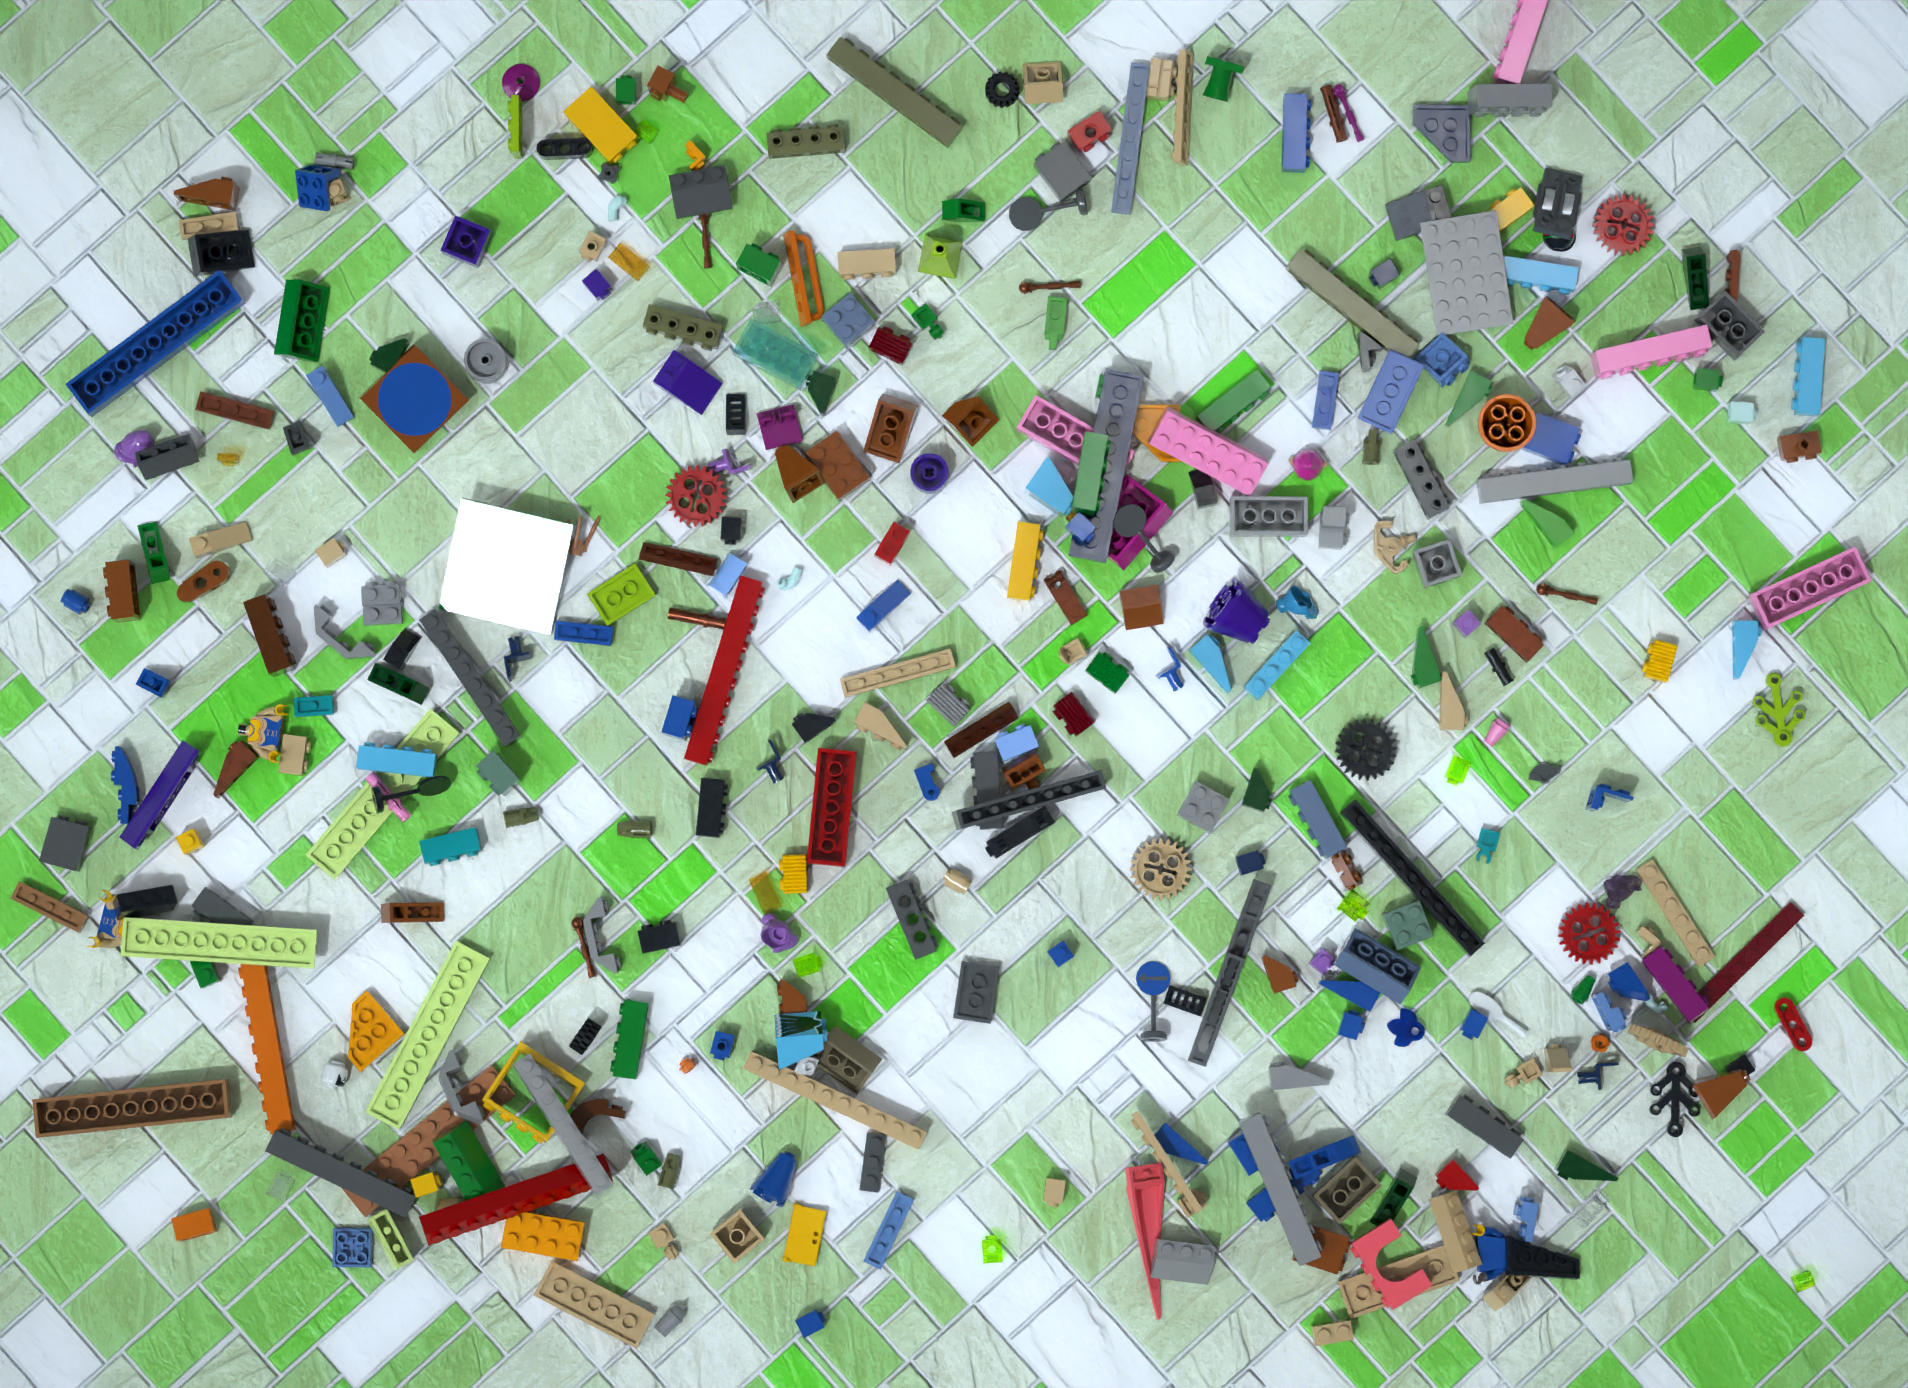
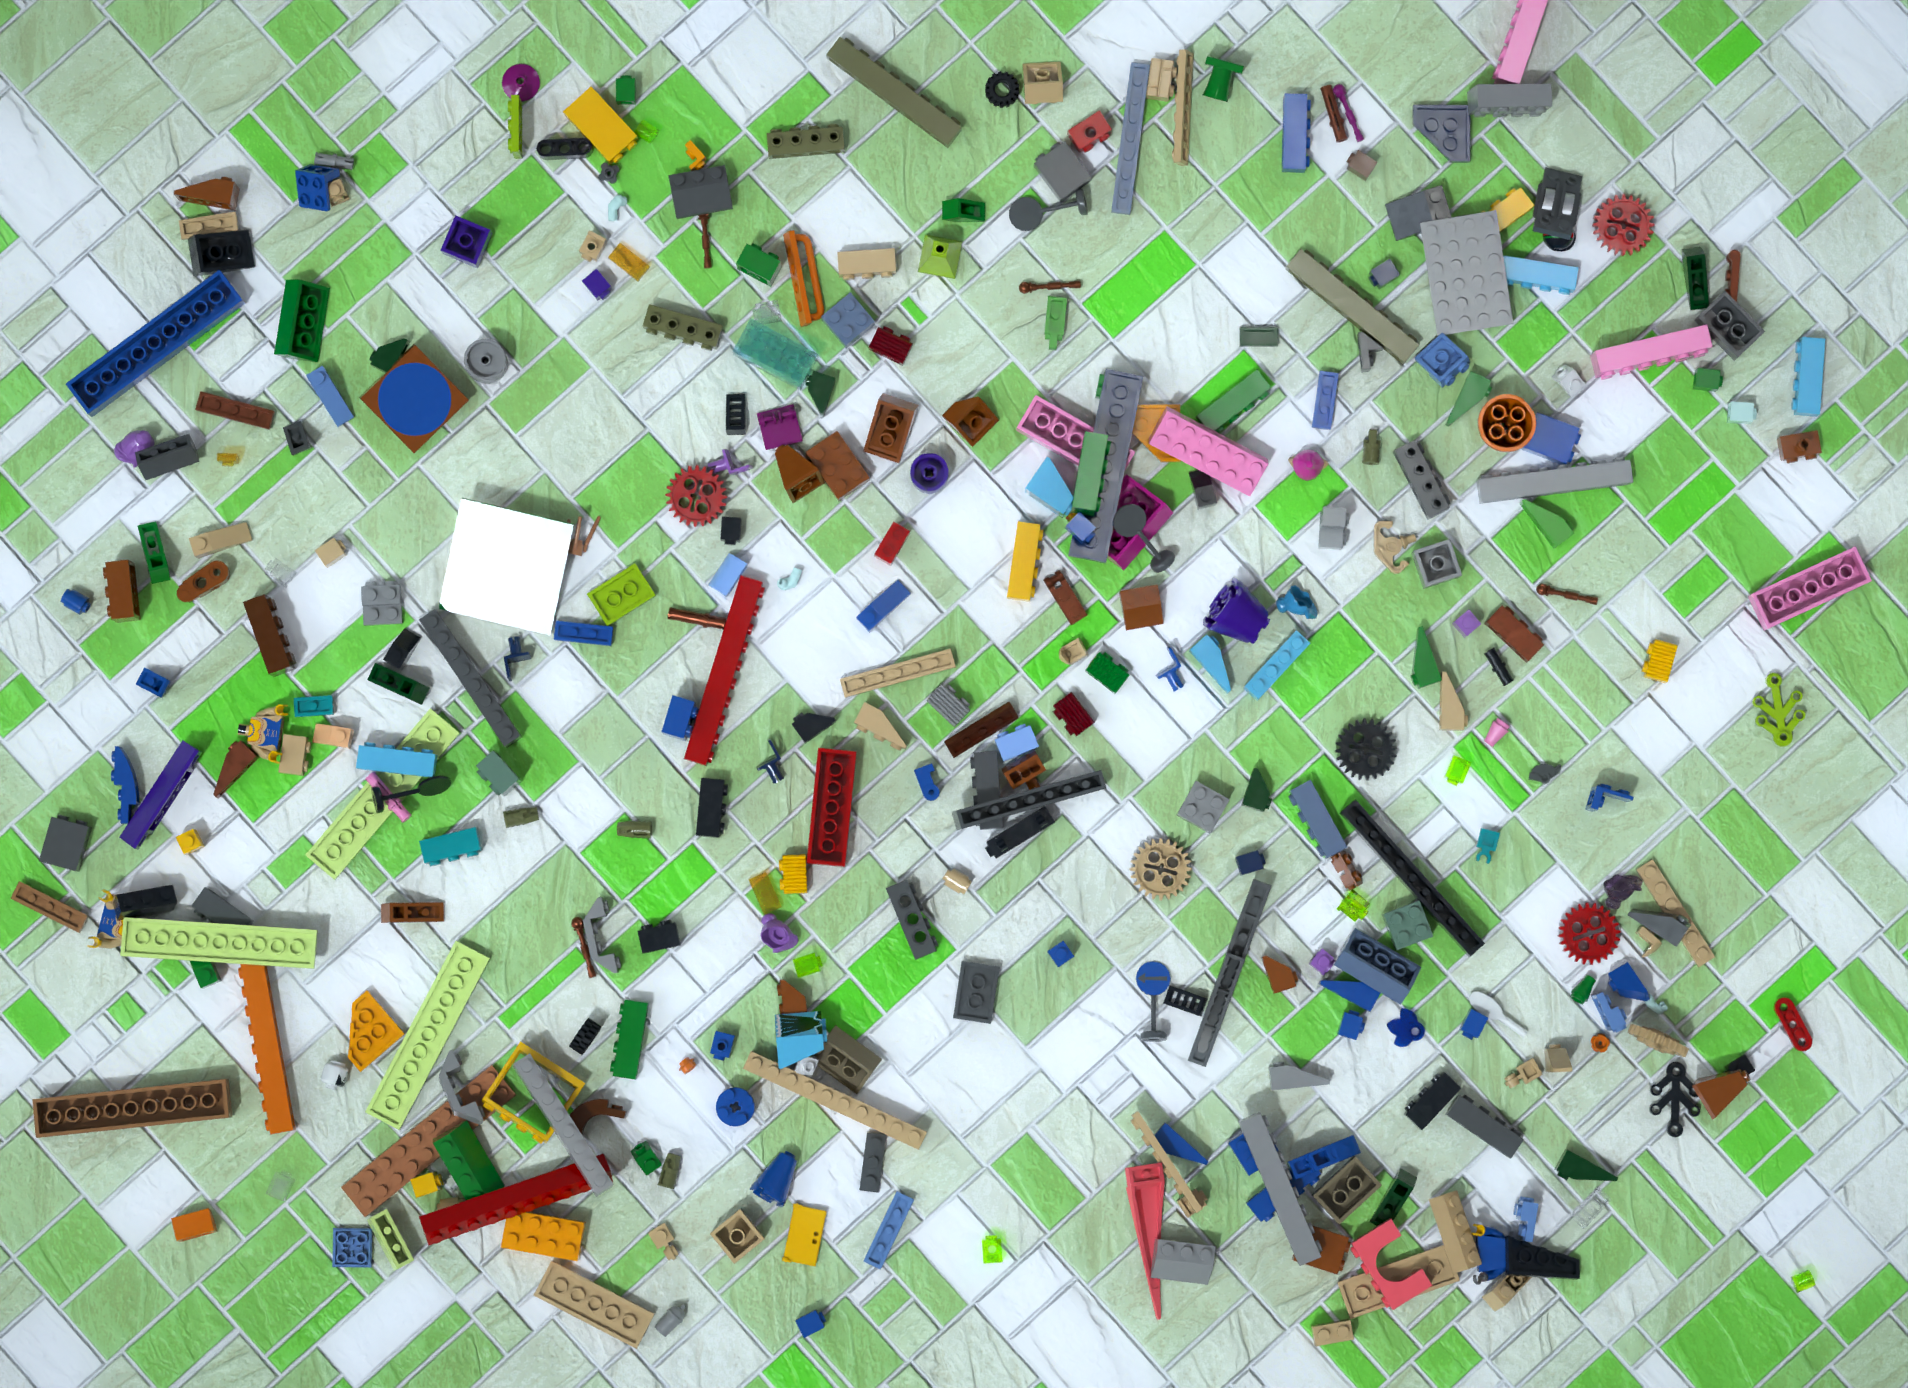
(322, 618): light grey slope -> none
(333, 735): none -> light nougat slope
(341, 1173): dark grey brick -> none
(663, 85): dark orange brick -> none
(678, 559): copper plate -> none
(687, 382): dark purple slope -> none
(726, 1112): none -> blue brick
(925, 318): green plate -> none
(1054, 1192): tan brick -> none
(1258, 337): none -> tile
(1268, 516): light grey brick -> none
(1361, 164): none -> brick
(1391, 391): tile -> none
(1431, 1100): none -> black brick
(1454, 1178): red slope -> none
(1547, 323): dark orange slope -> none
(1594, 1076): dark blue bracket -> none
(1666, 925): none -> dark grey slope
(1675, 985): magenta brick -> none
(1744, 640): medium azure slope -> none
(1750, 954): dark red plate -> none

